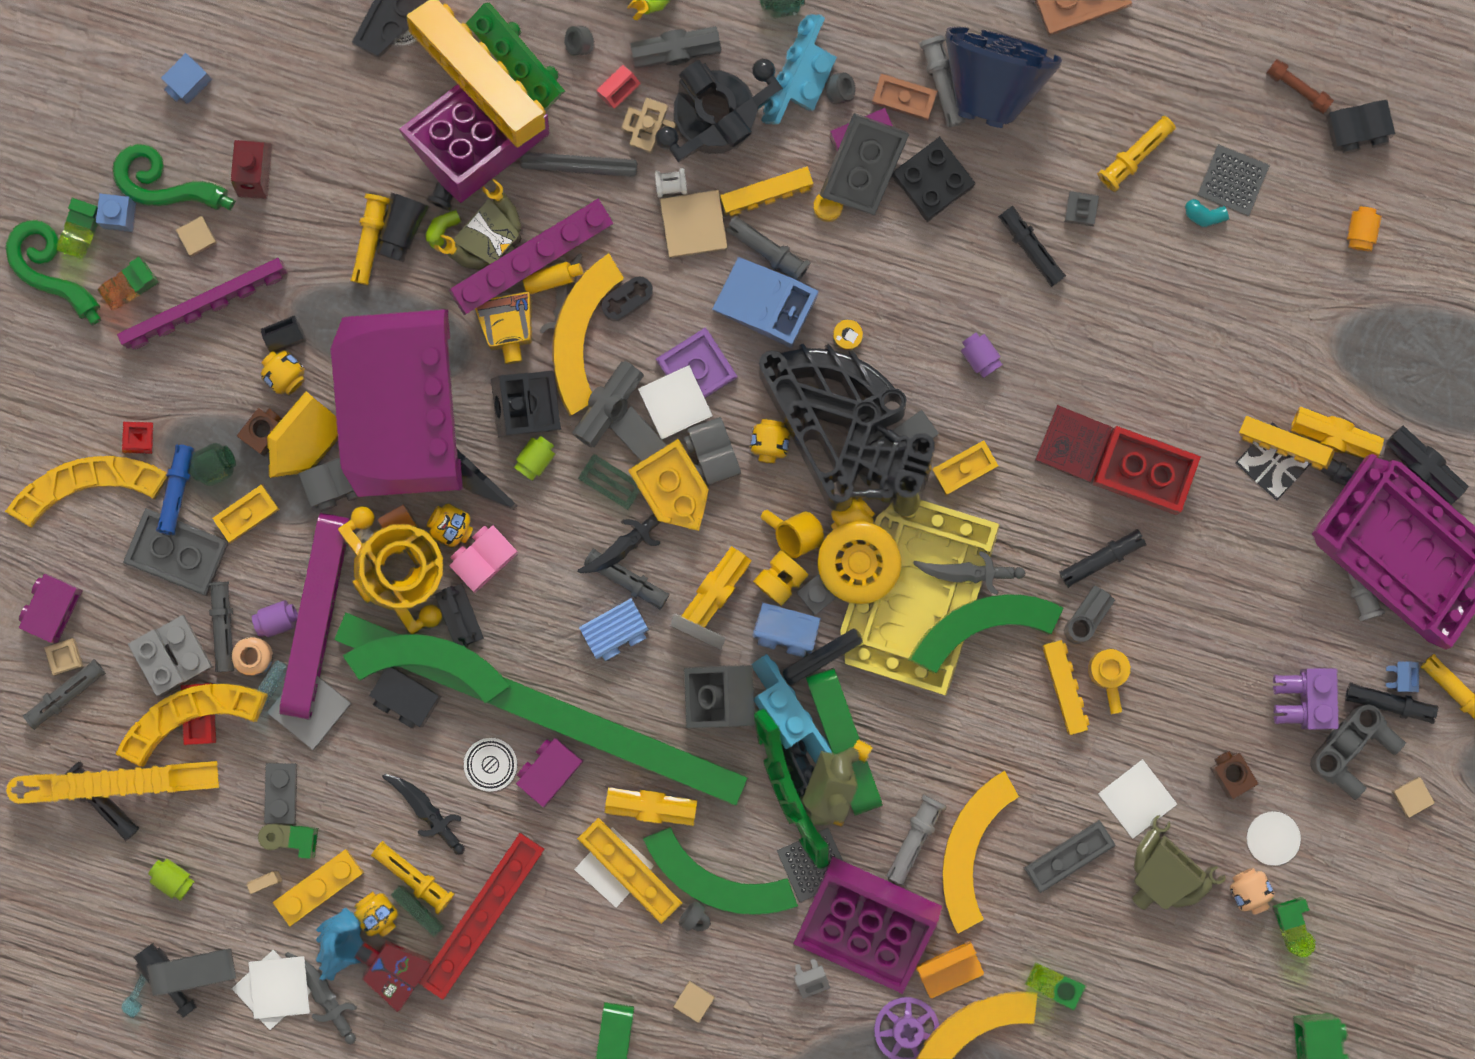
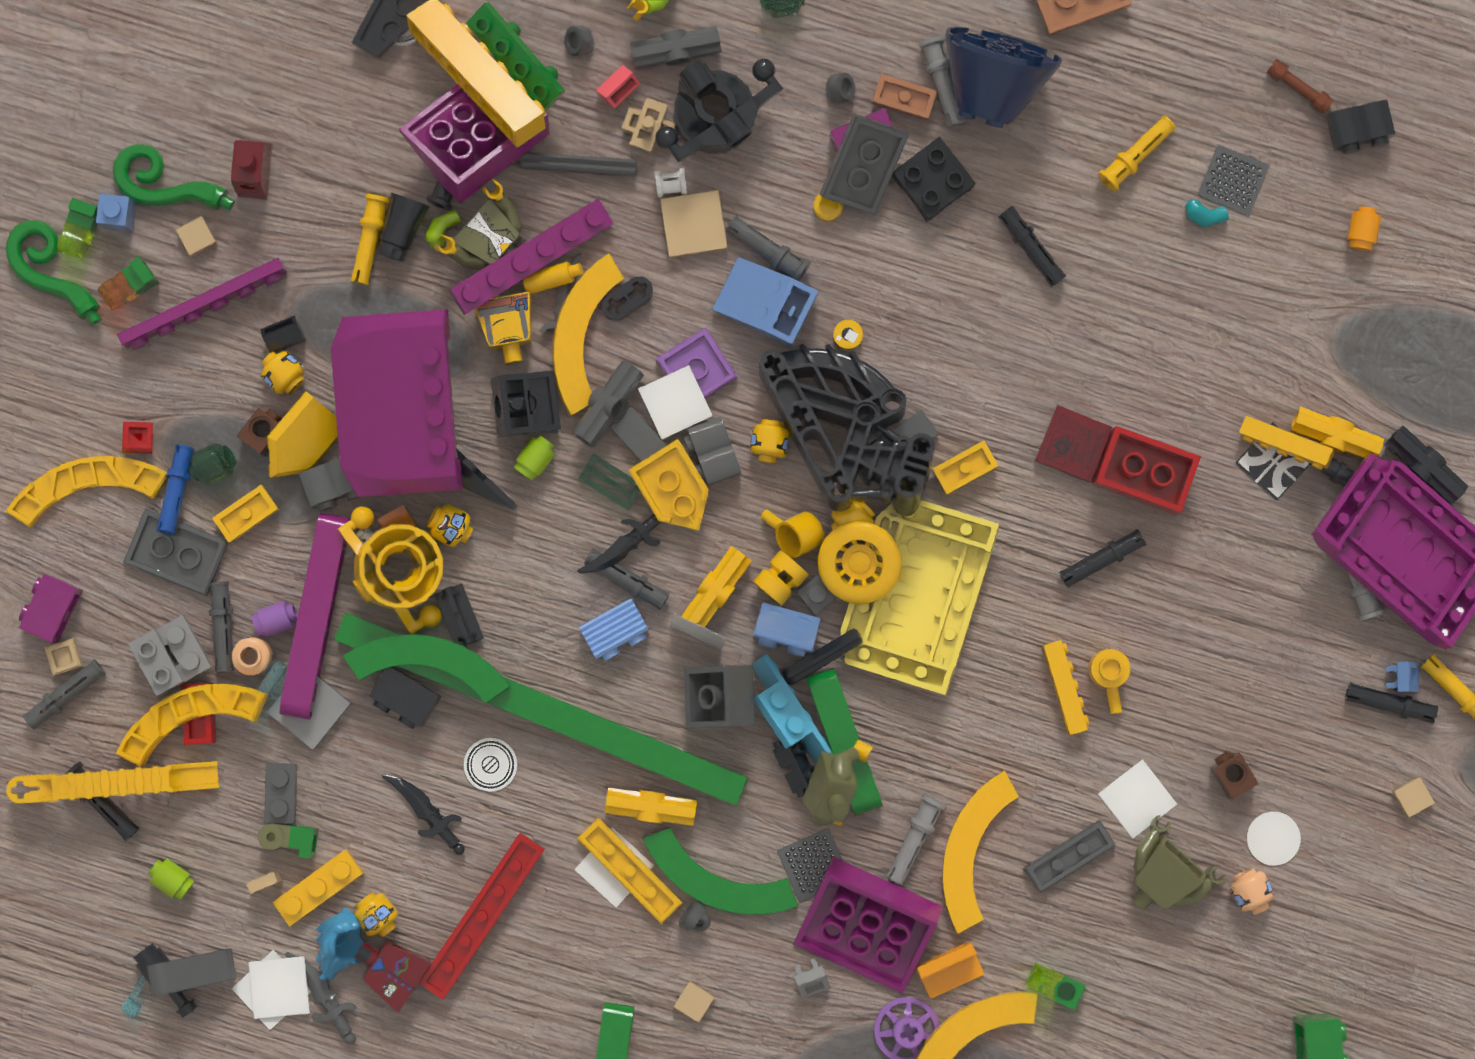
(185, 79): medium blue brick -> none
(417, 910): clear green tile -> none
(427, 883): yellow pin -> none
(483, 558): bright pink brick -> none
(549, 771): magenta brick -> none
(767, 191): yellow piece -> none
(790, 803): green tile -> none
(803, 72): medium azure bracket -> none
(971, 572): dark grey piece -> none
(980, 615): green tile -> none
(981, 354): medium lavender brick -> none
(1081, 208): dark grey tile -> none
(1090, 614): dark grey piece -> none
(1293, 926): leg -> none
(1318, 698): medium lavender brick -> none
(1347, 742): dark grey piece -> none

